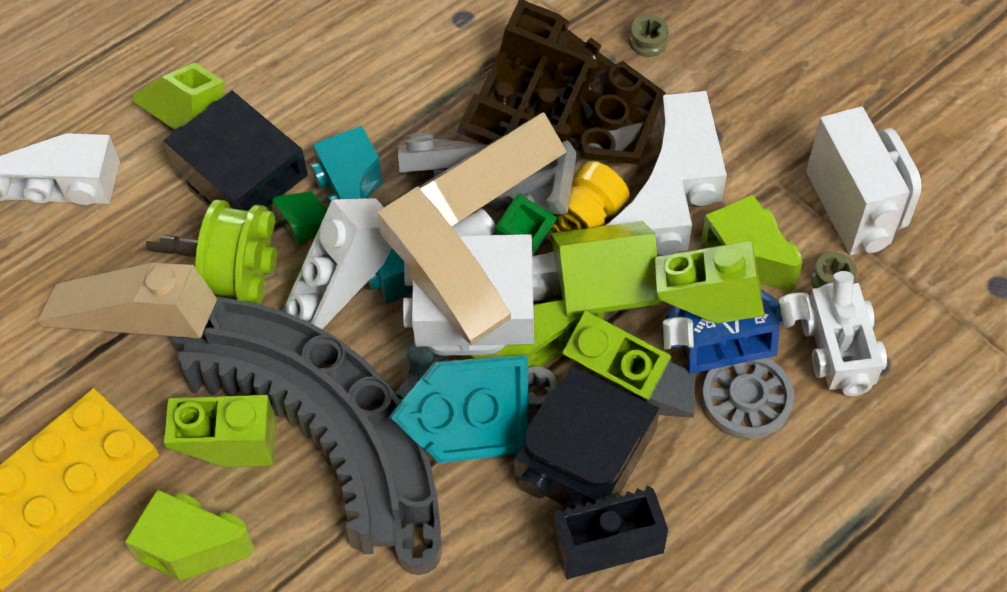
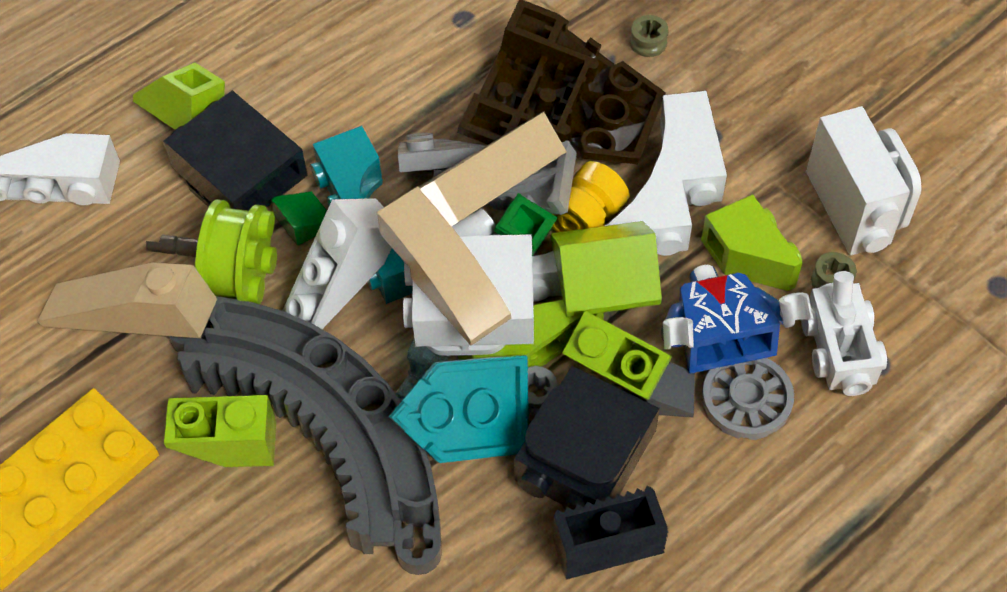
(185, 539): lime slope -> none
(712, 282): lime slope -> none

